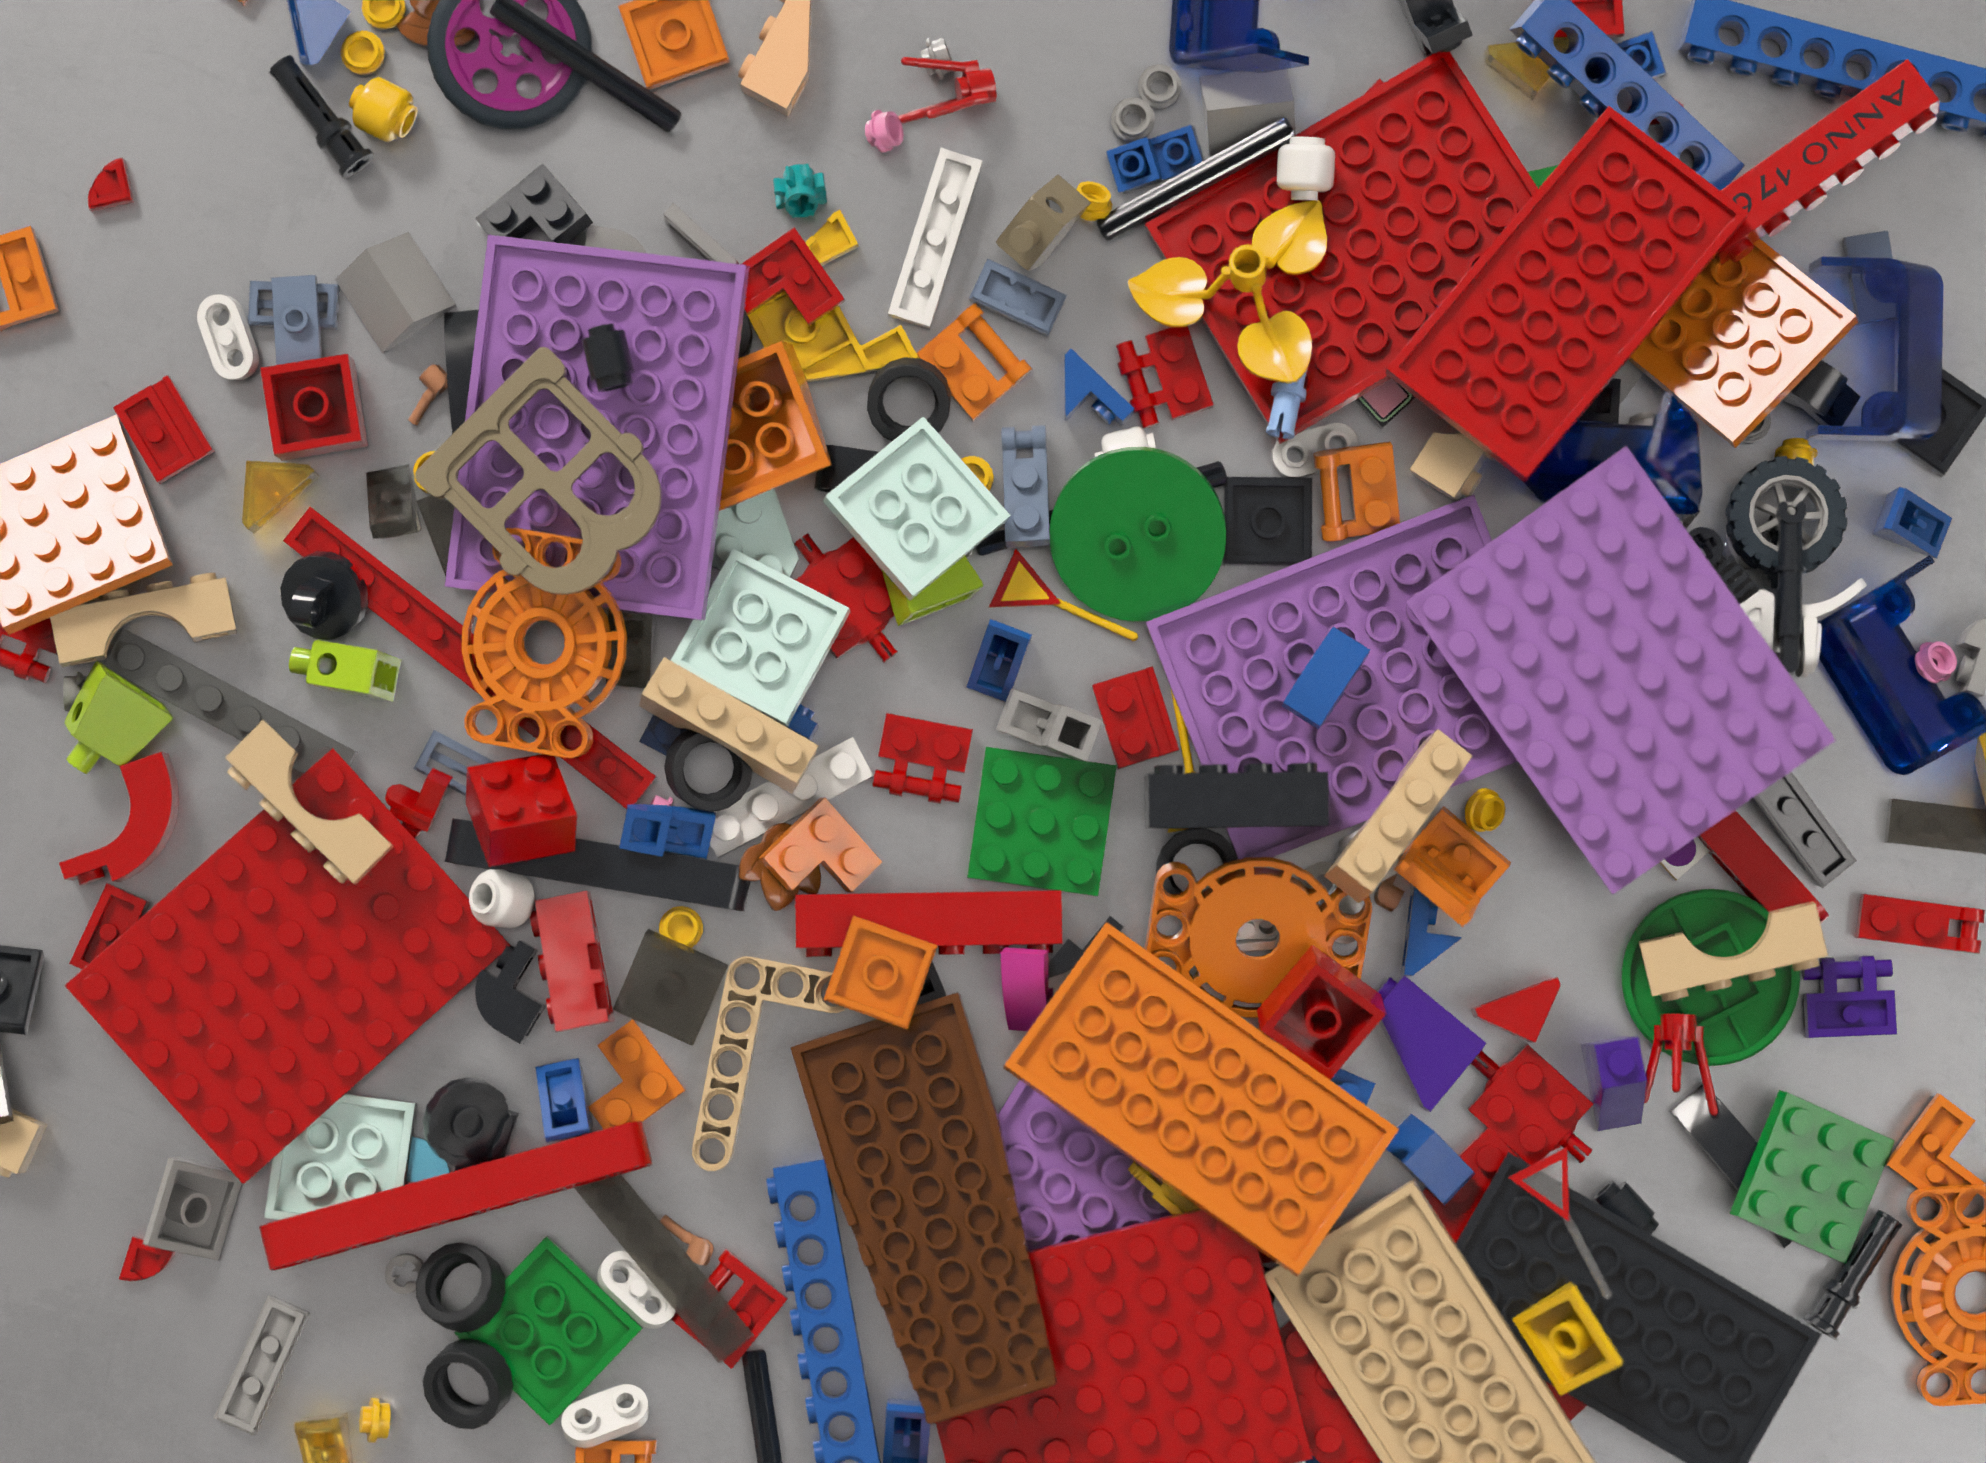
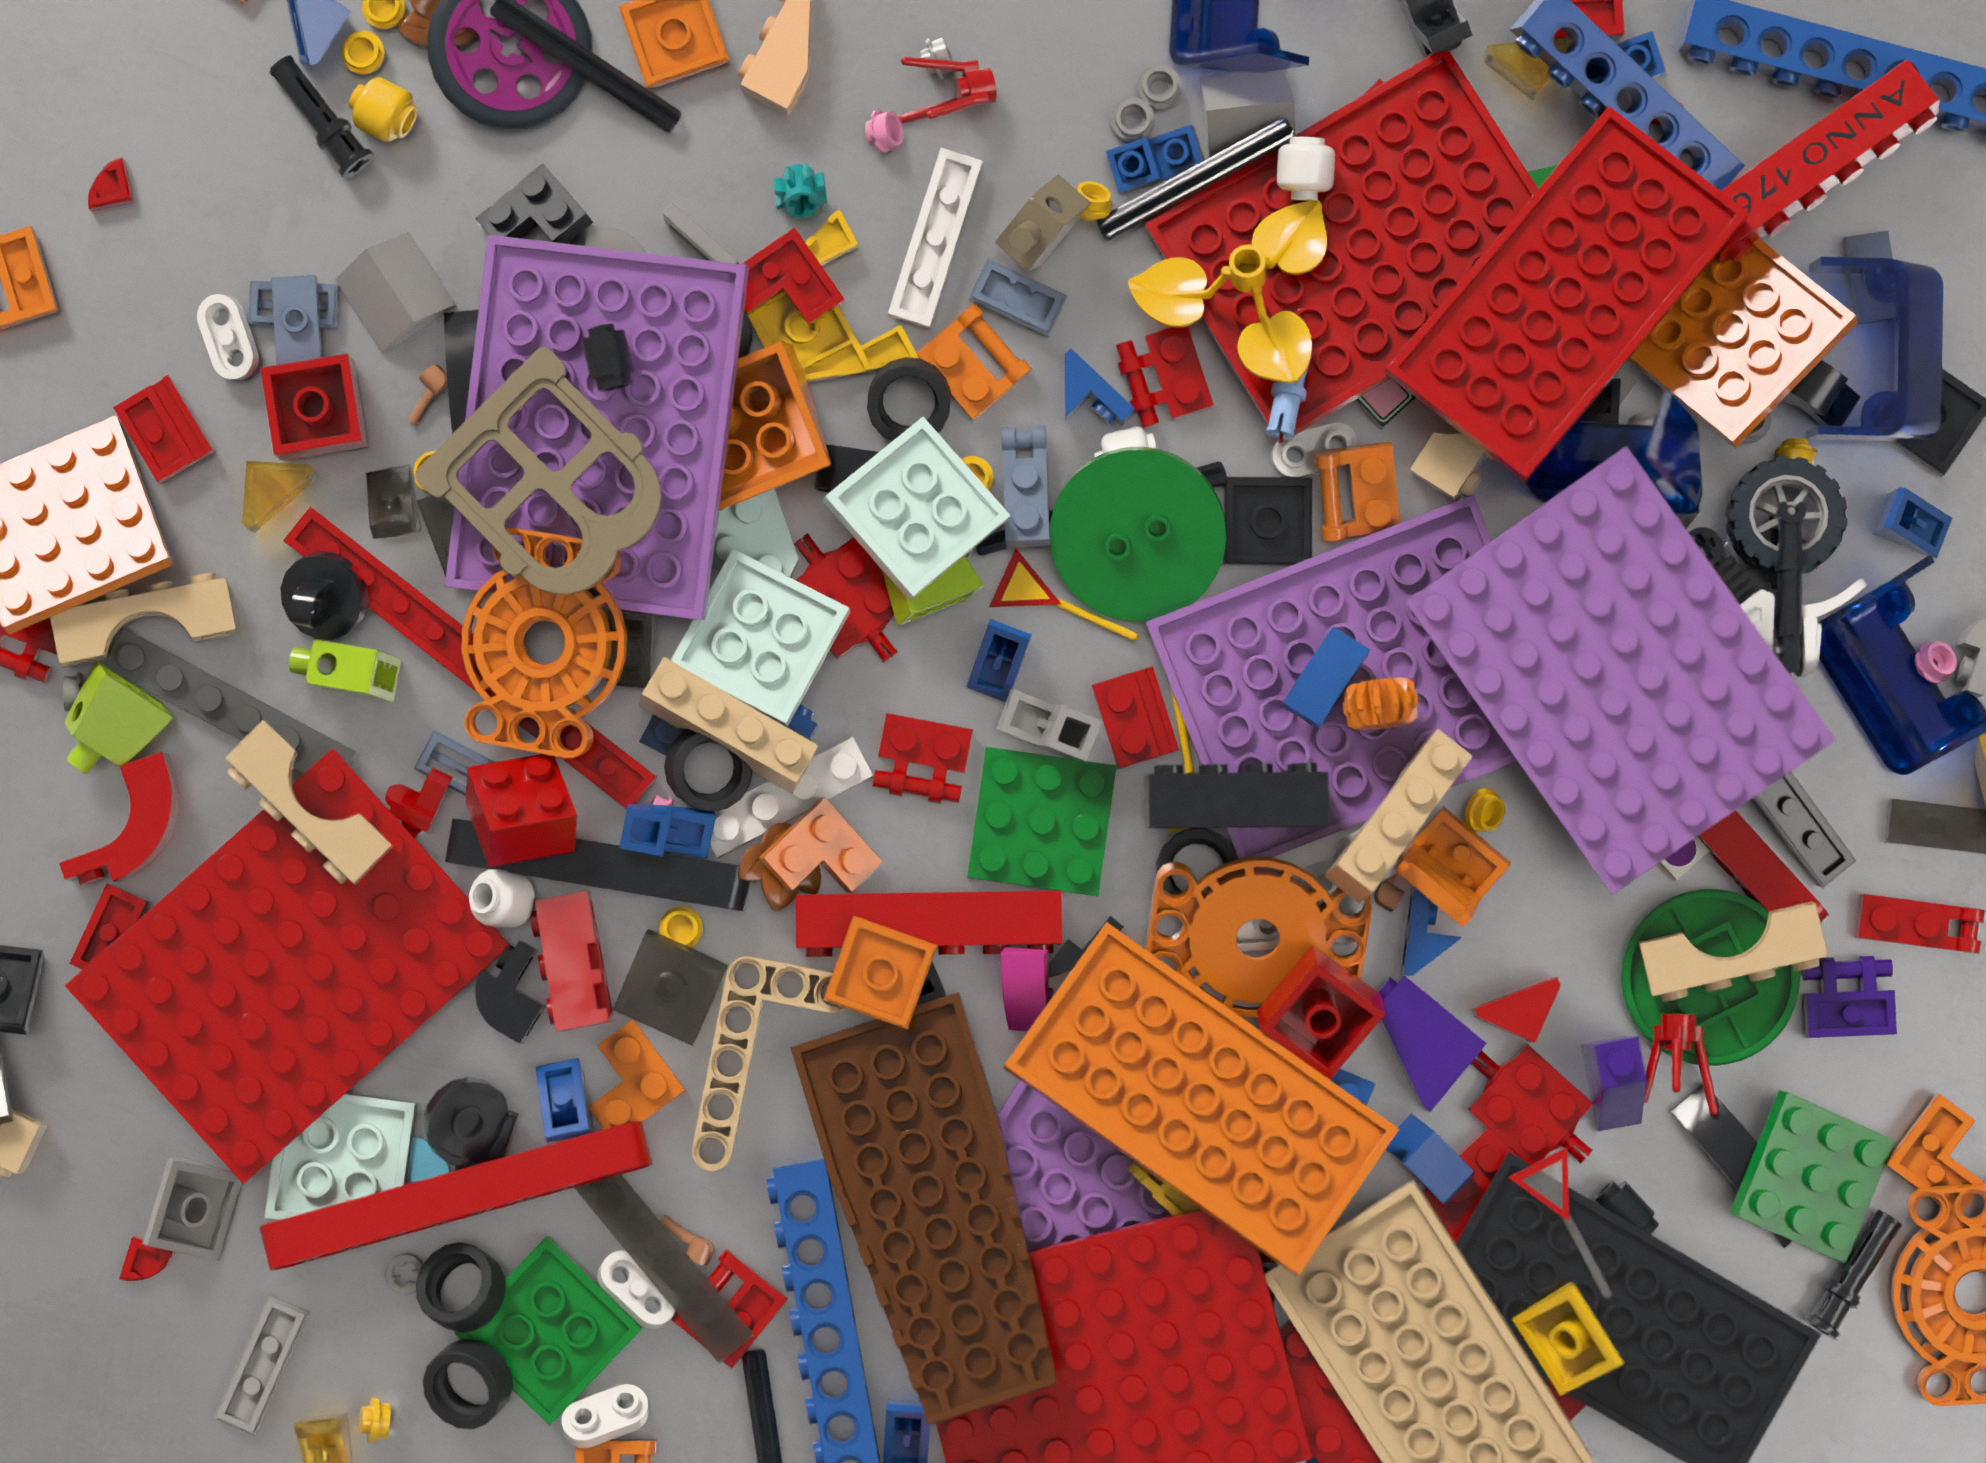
(1380, 703): none -> orange gear

